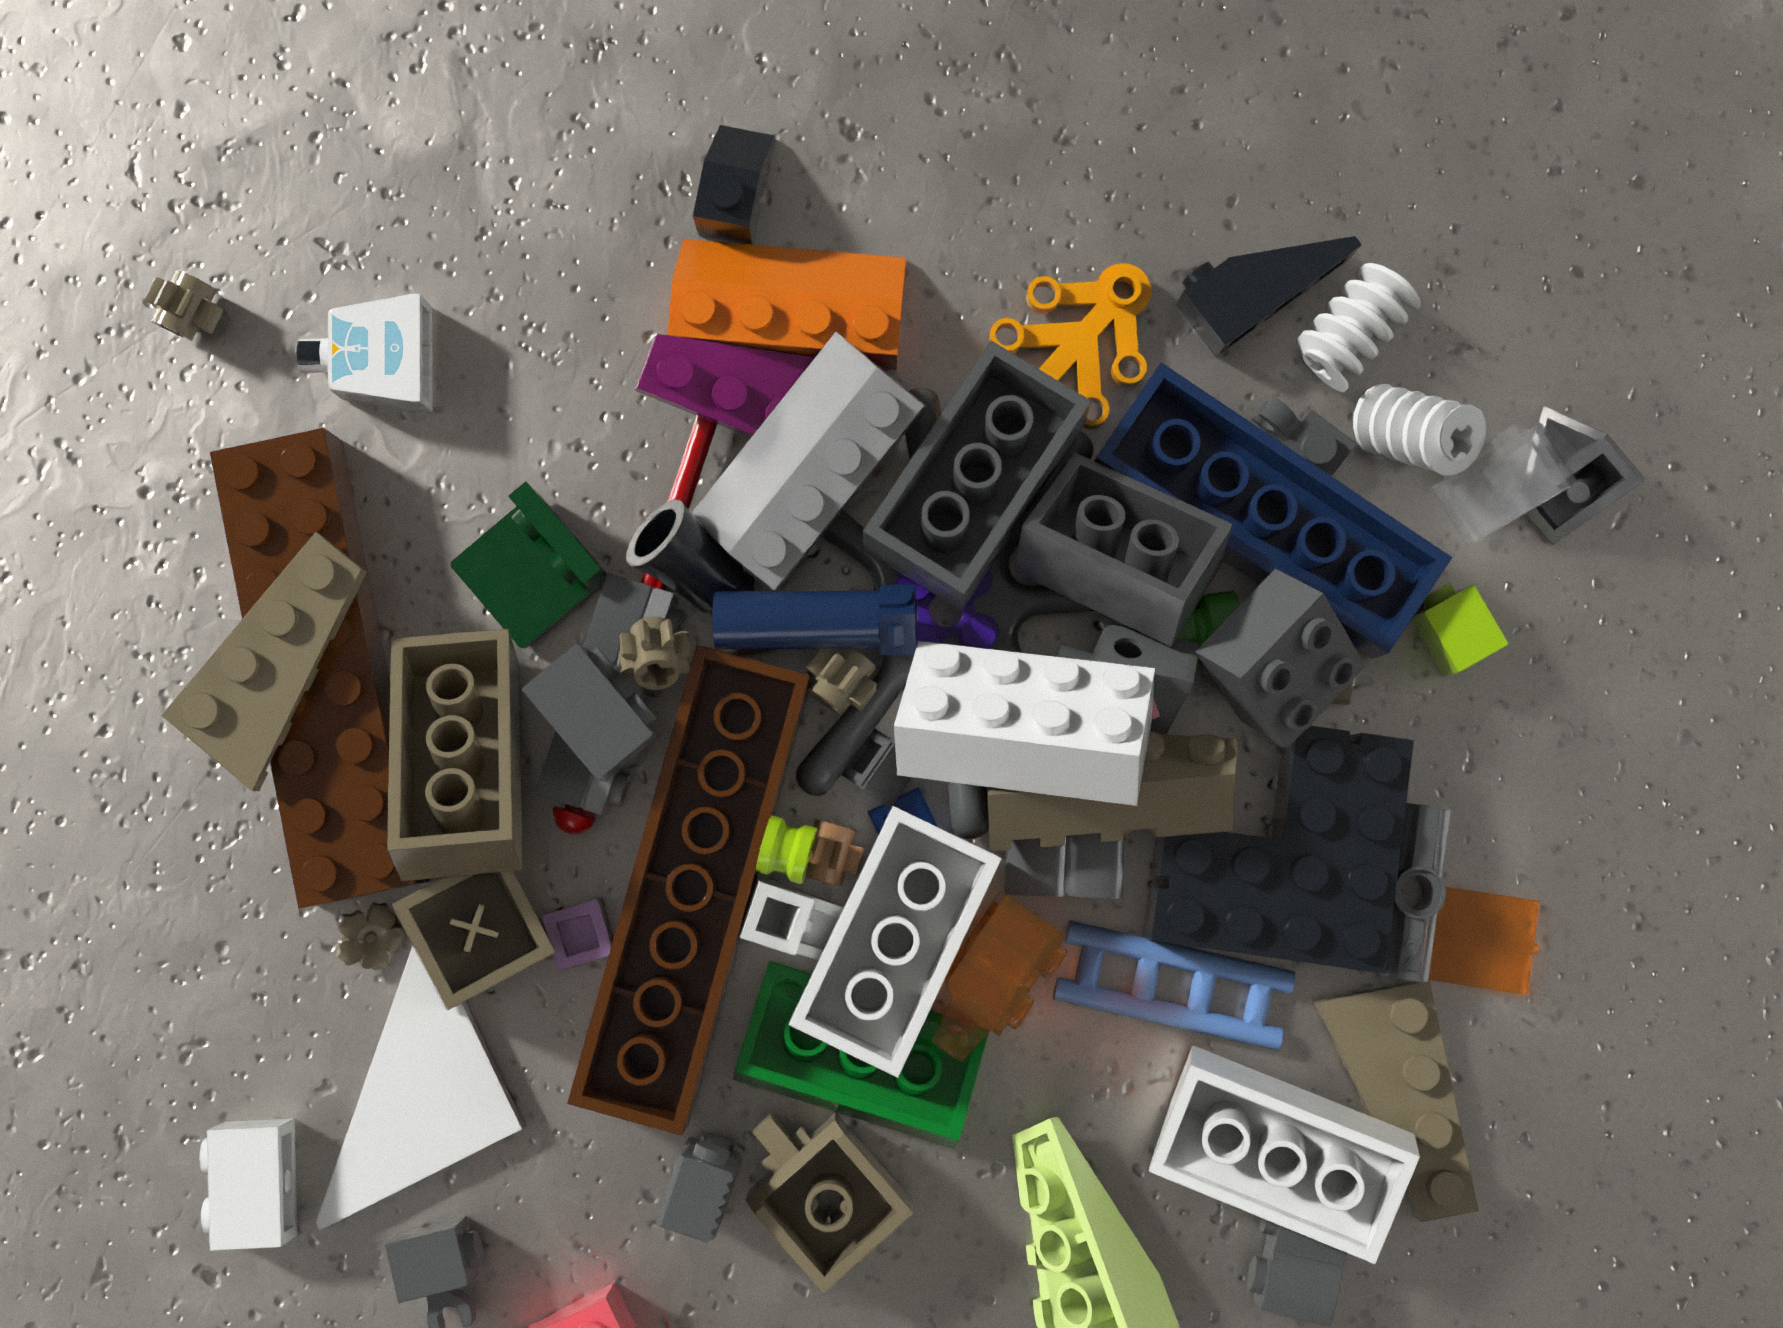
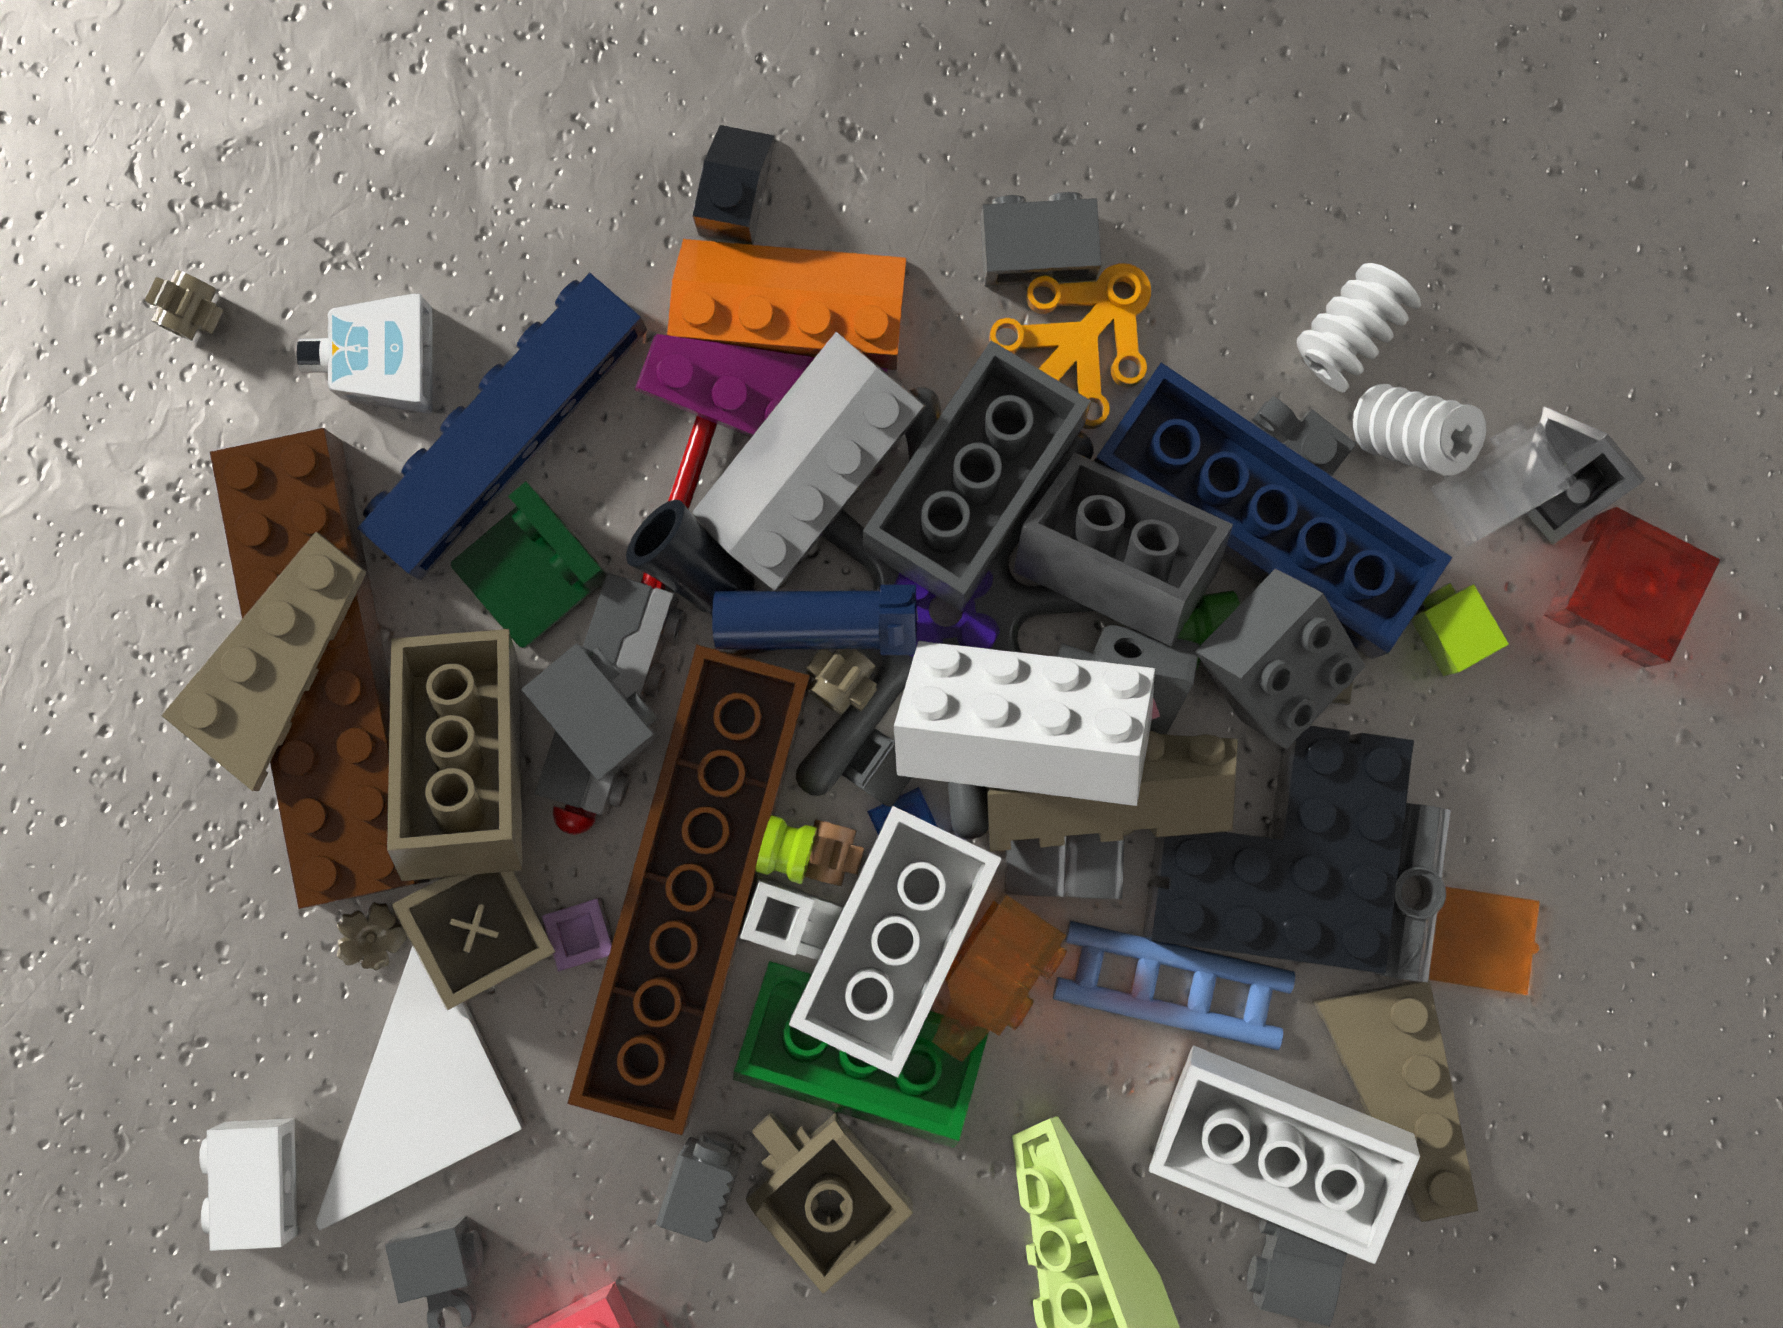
(502, 426): none -> dark blue brick
(654, 653): dark tan gear -> none
(1040, 239): none -> dark grey brick
(1253, 287): black slope -> none
(1635, 586): none -> clear red panel

